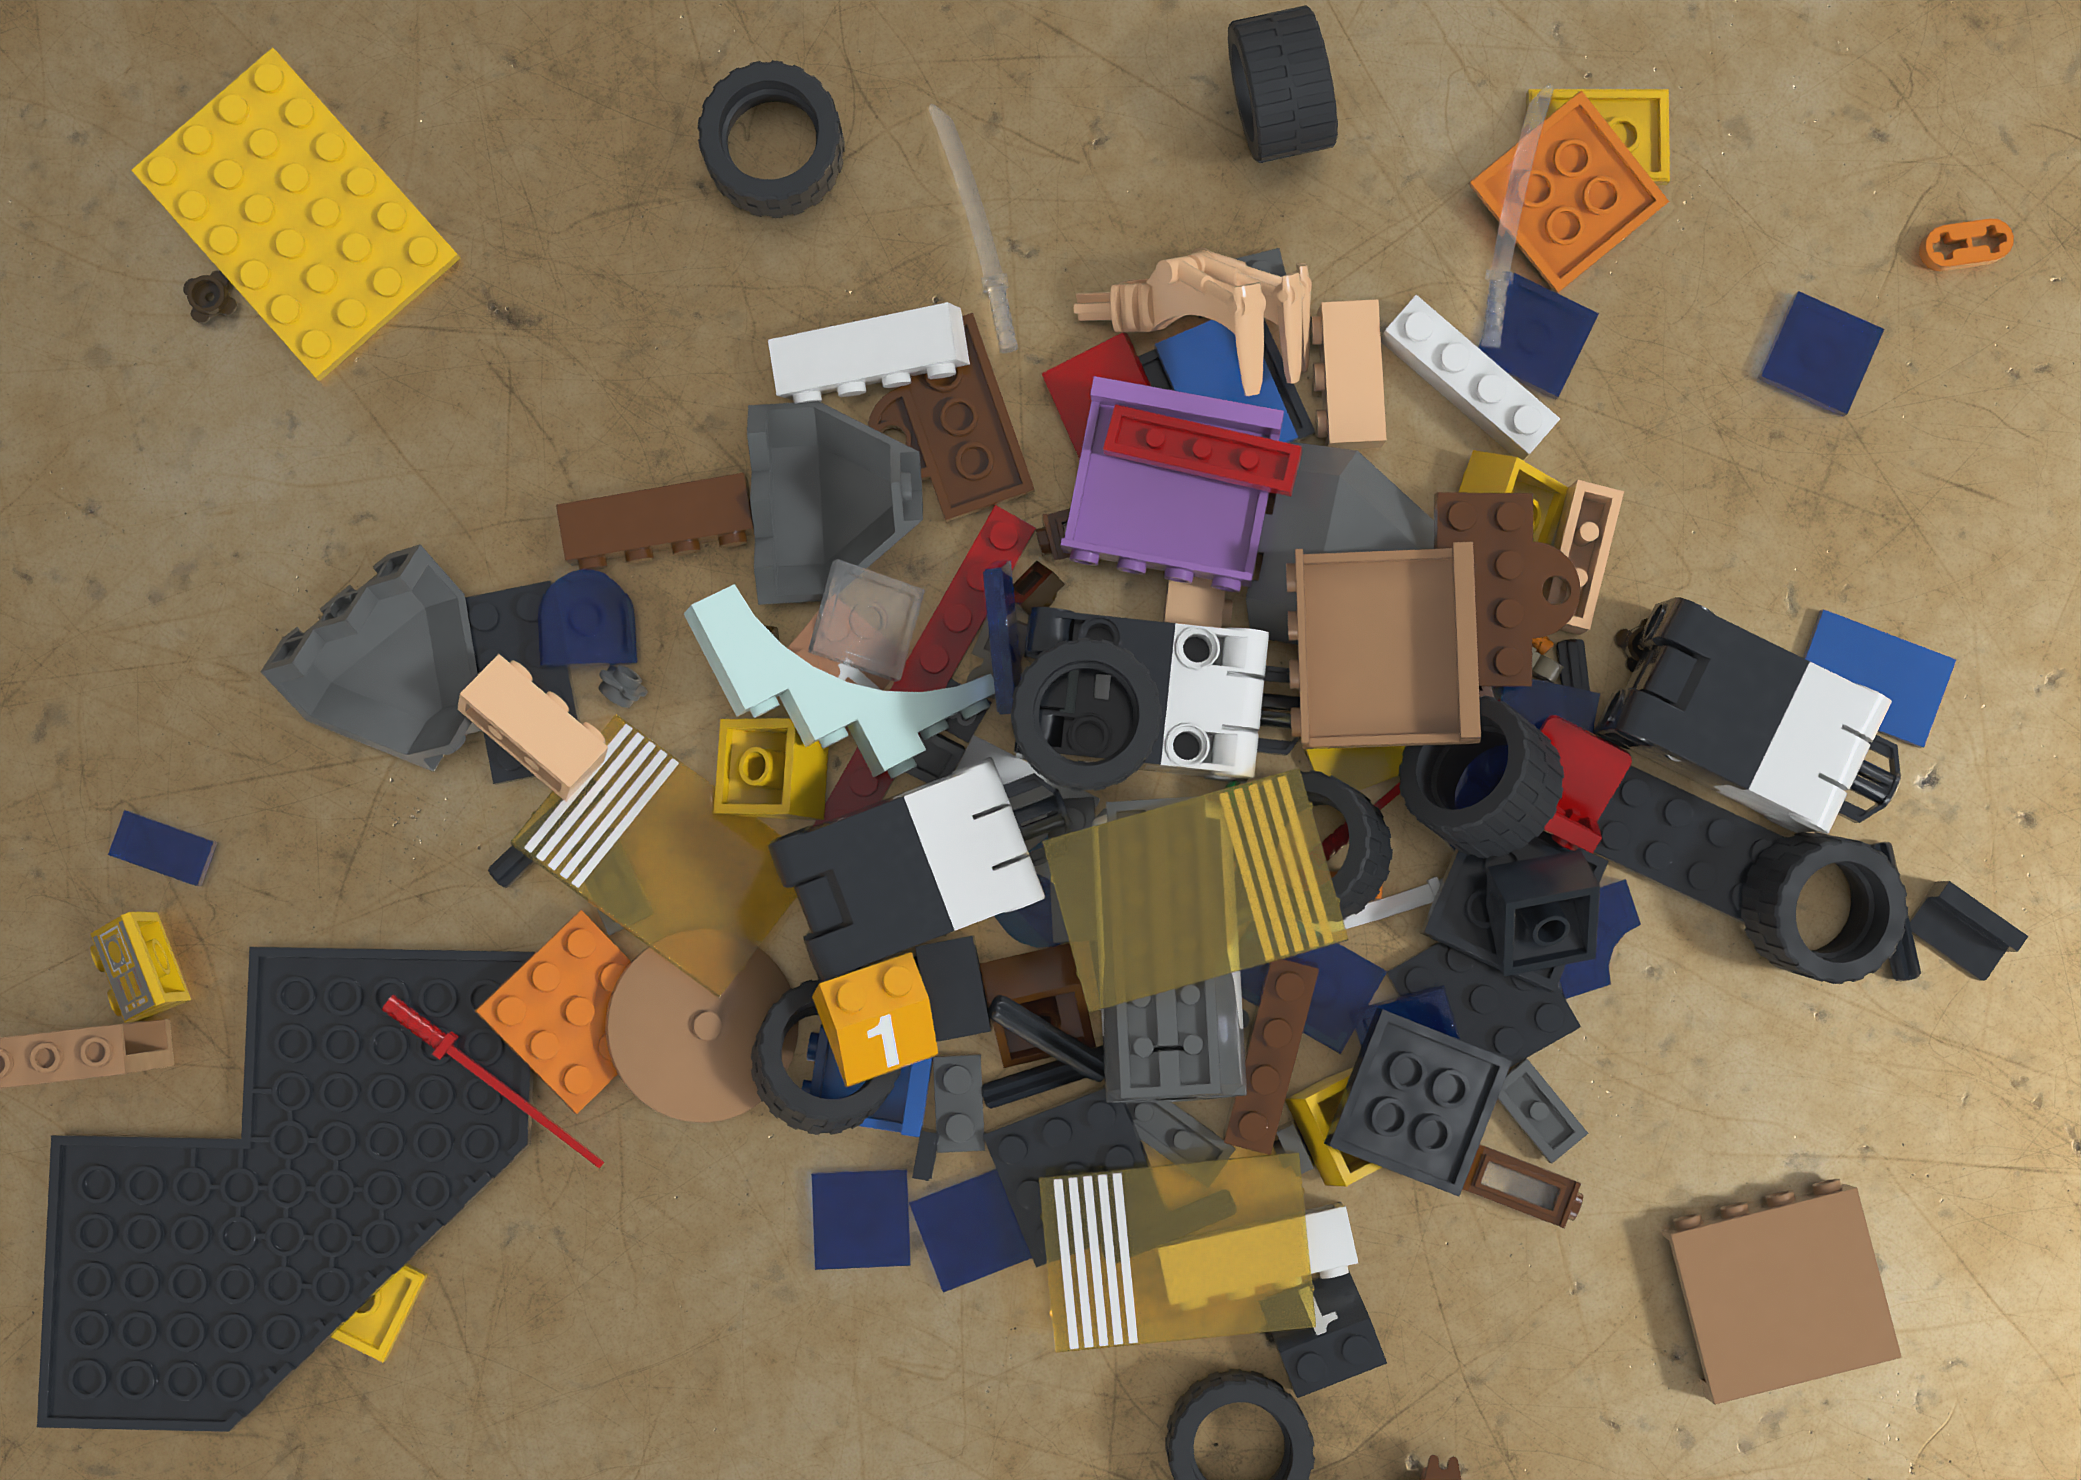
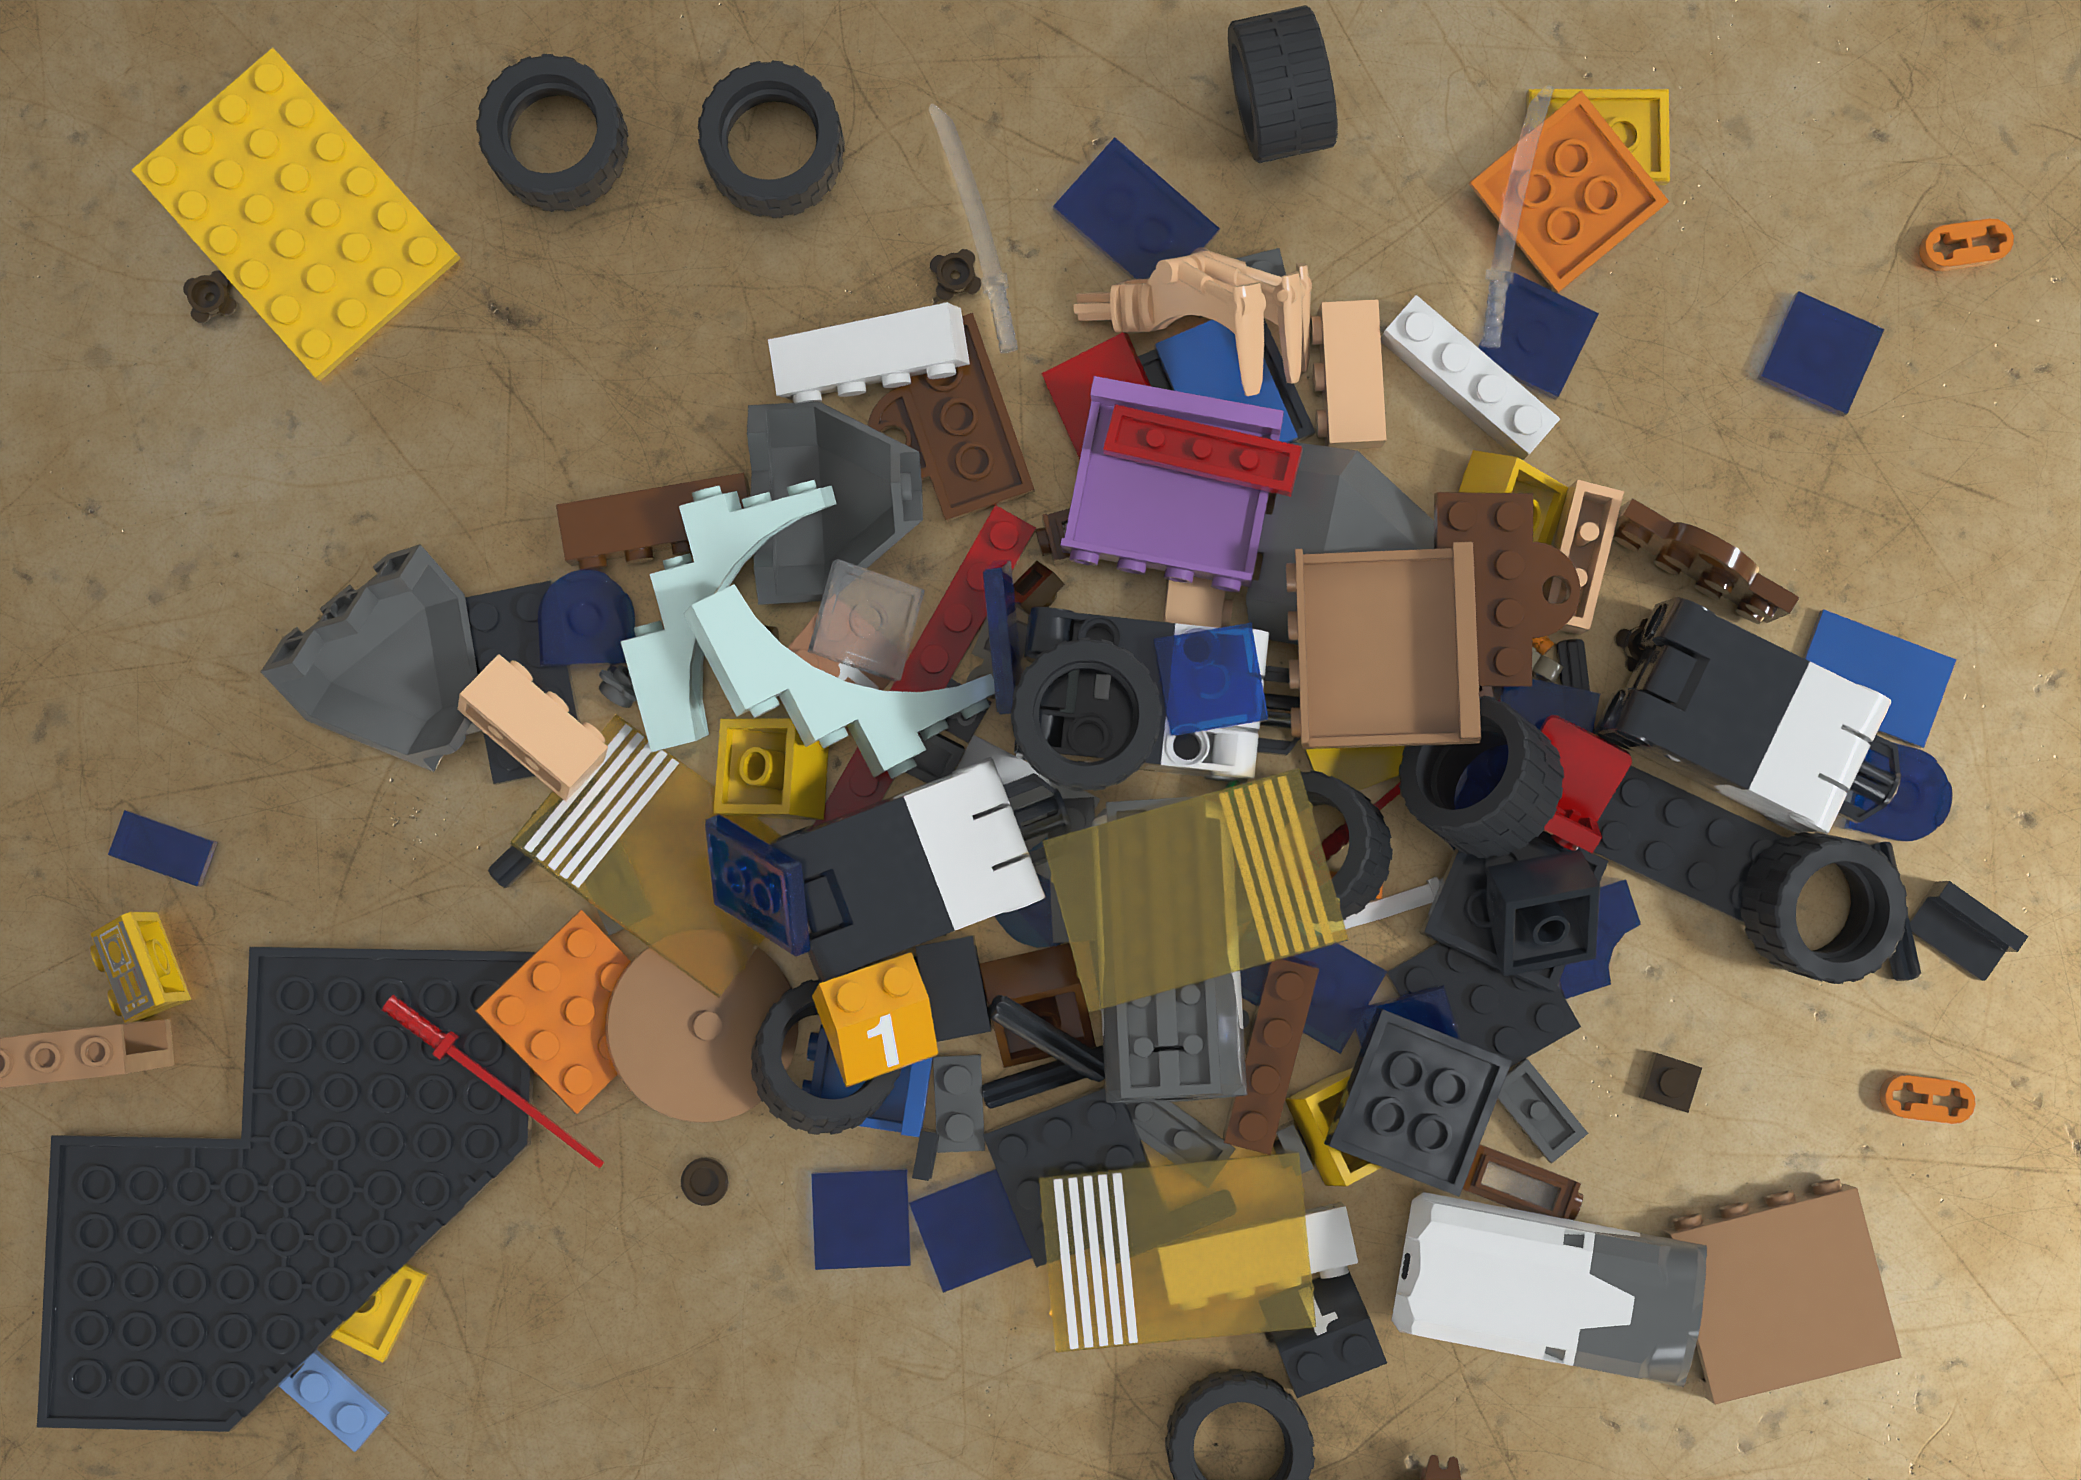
(335, 1400): none -> medium blue plate
(517, 90): none -> black tyre
(705, 1181): none -> dark brown tile
(722, 537): none -> light aqua arch
(757, 884): none -> clear blue tile
(960, 262): none -> dark brown plate
(1133, 213): none -> clear blue tile
(1210, 679): none -> clear blue tile
(1551, 1288): none -> white piece
(1670, 1082): none -> dark brown plate
(1705, 558): none -> reddish brown plate
(1919, 803): none -> clear blue tile
(1926, 1109): none -> orange beam

